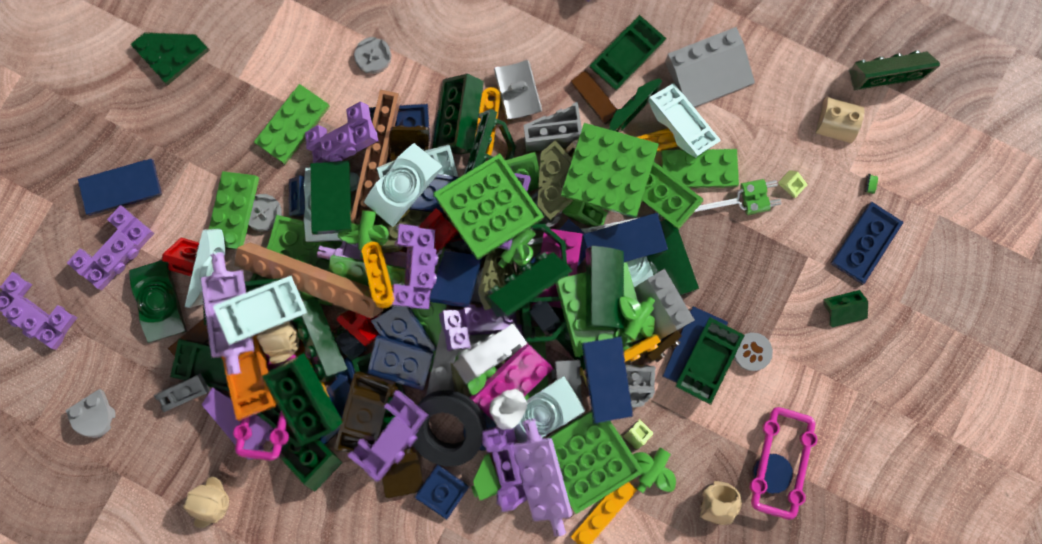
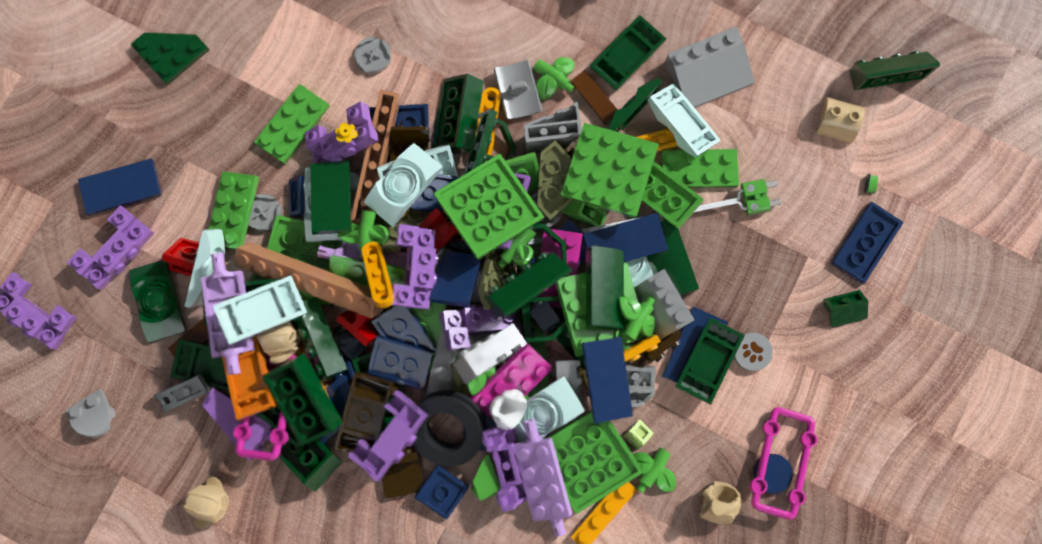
(346, 133): none -> yellow plant
(553, 76): none -> bright green plant
(793, 183): yellowish green slope -> none

